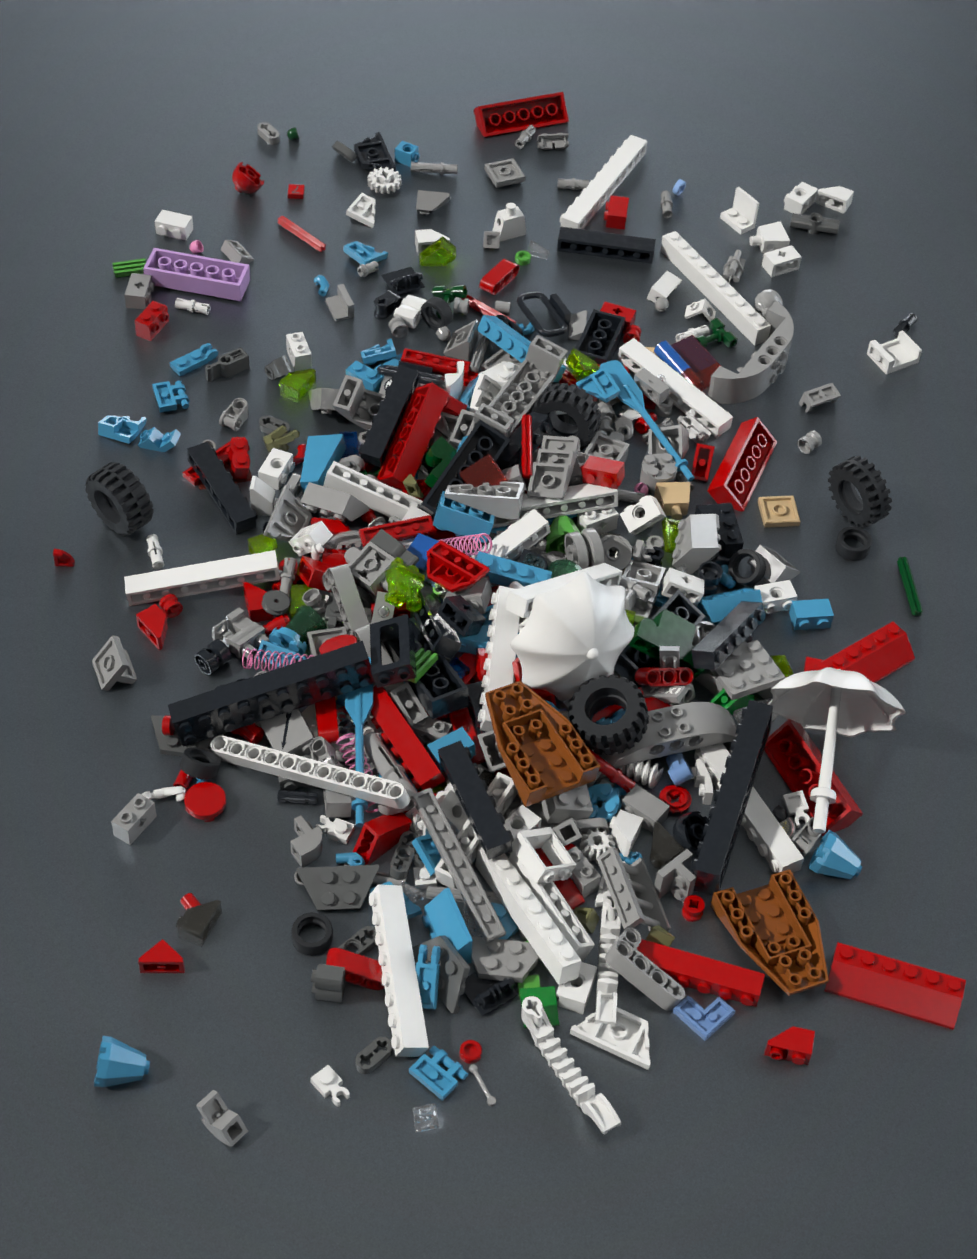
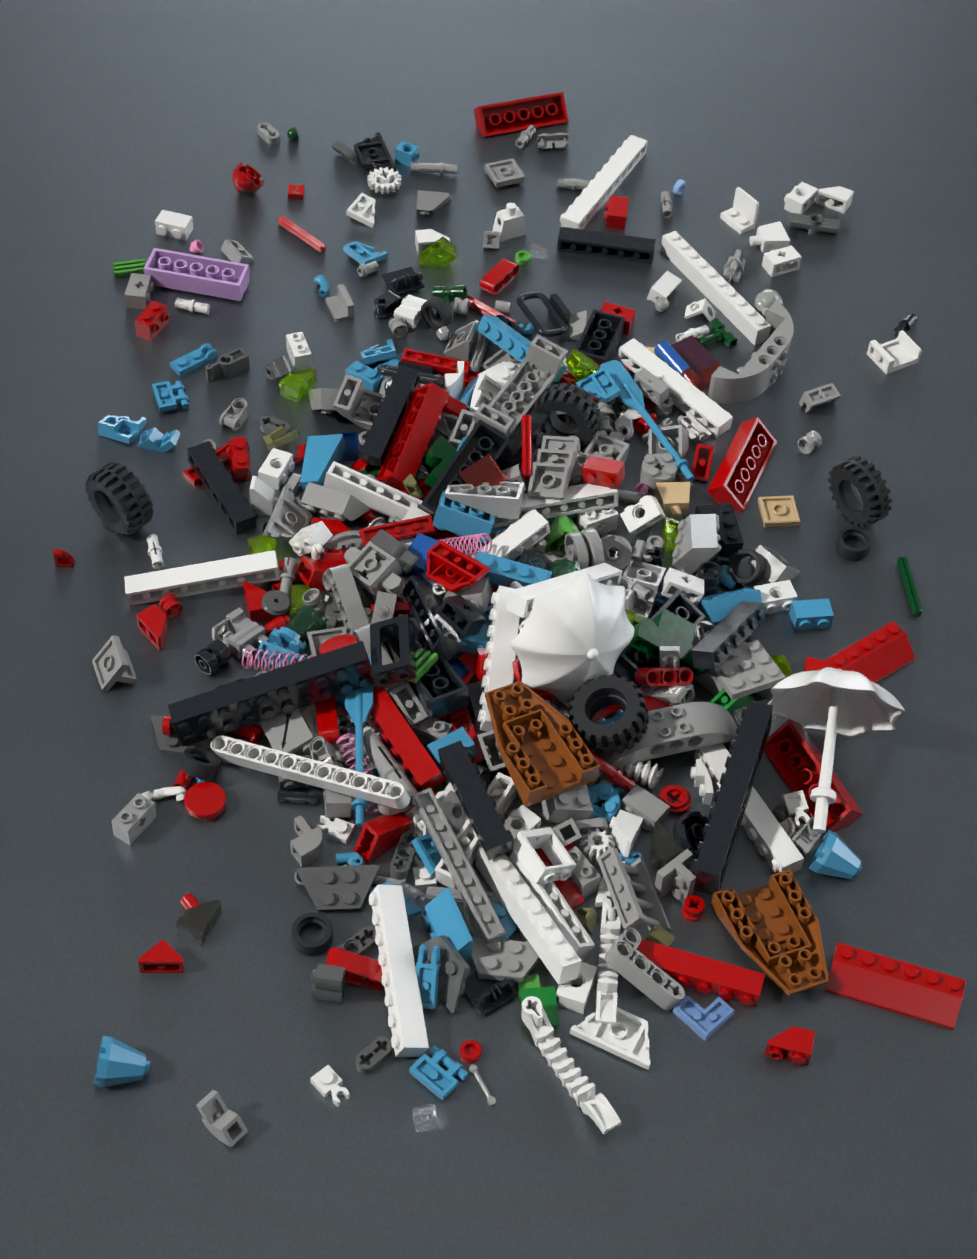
(353, 462): light grey beam -> none
(403, 585): clear neon green hips -> none
(631, 332): red wheel -> none
(678, 769): medium blue piece -> none

